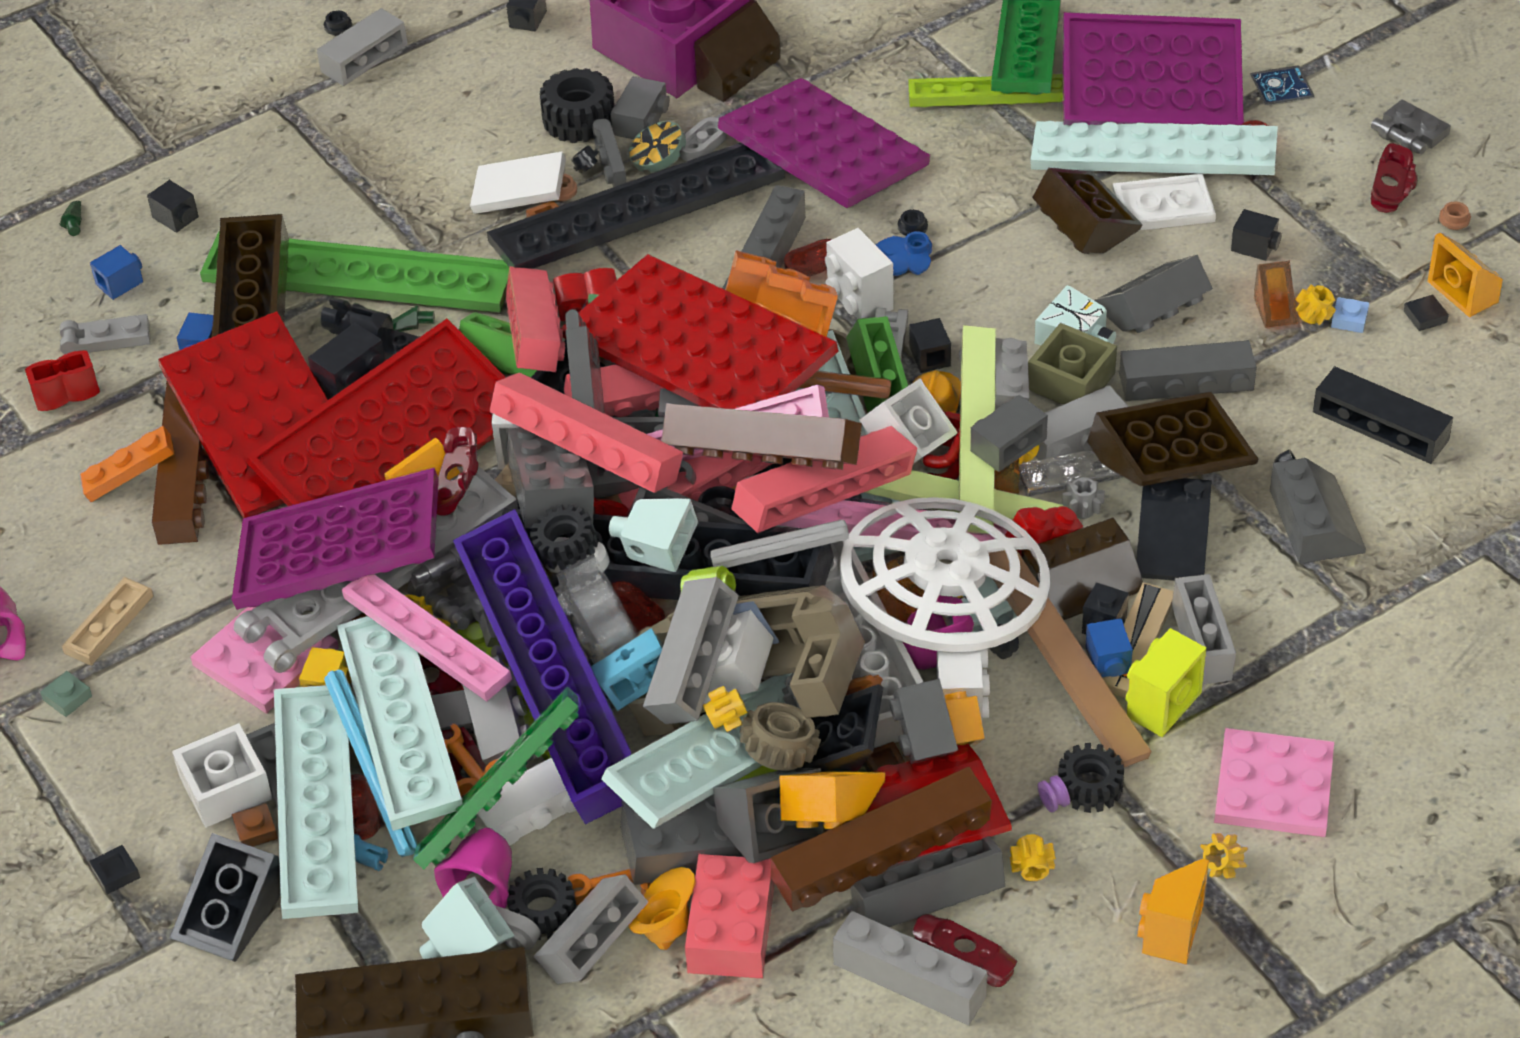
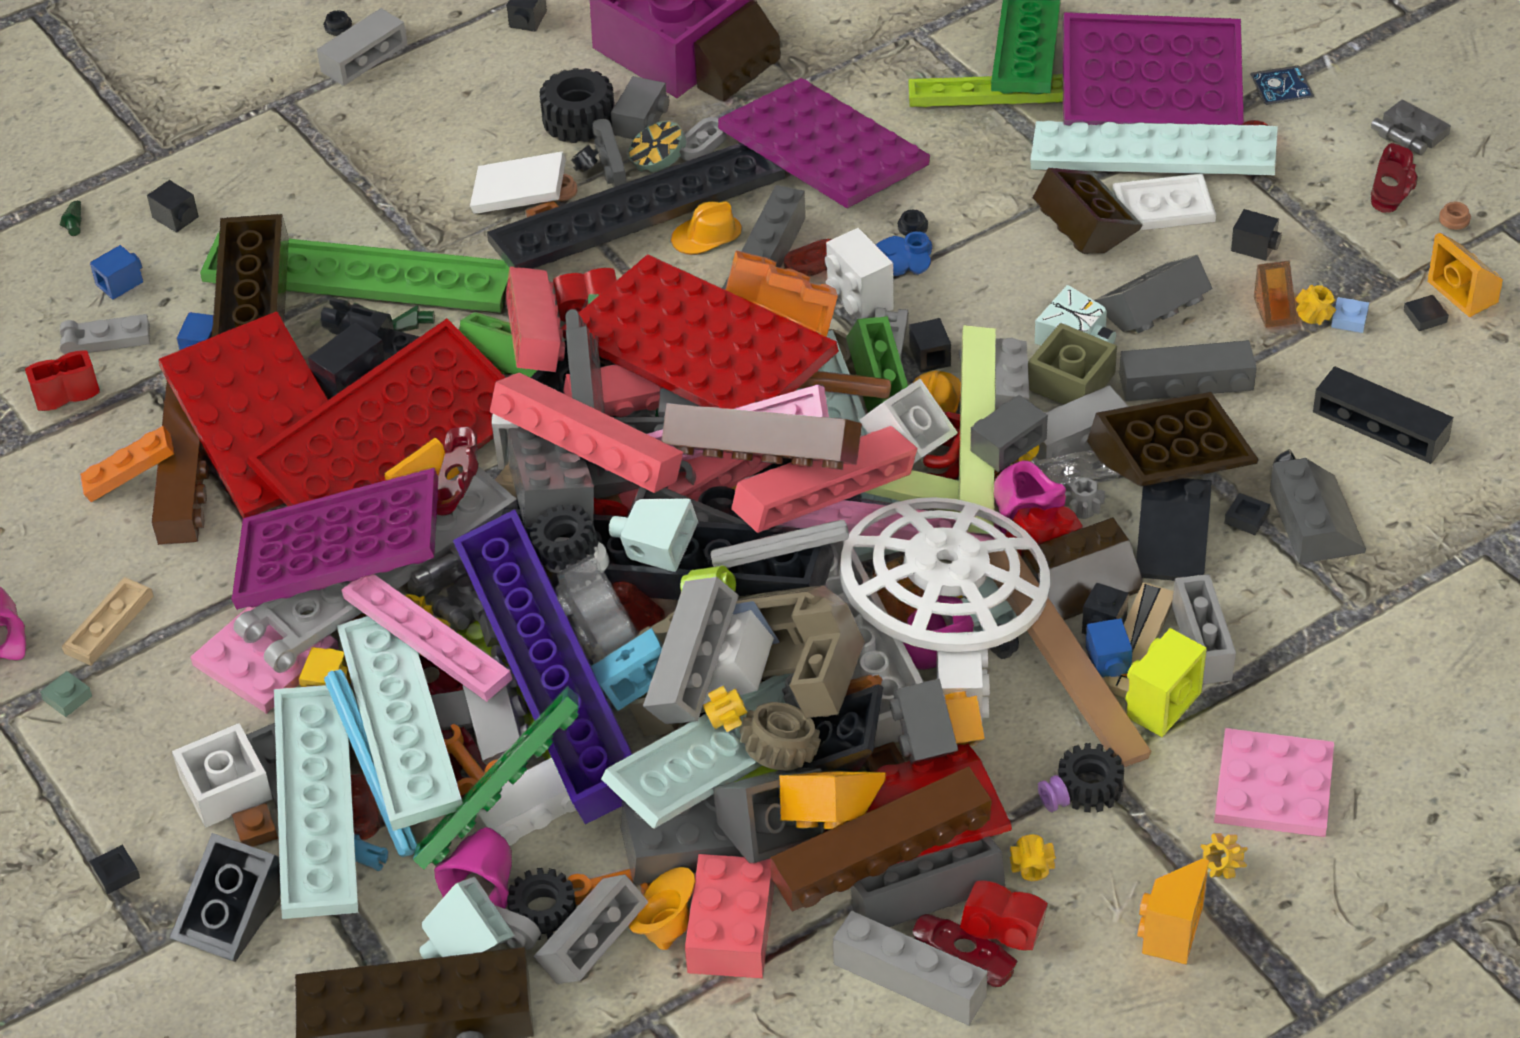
(709, 227): none -> light orange piece
(1004, 915): none -> red brick
(1024, 487): none -> dark pink piece
(1247, 513): none -> black plate

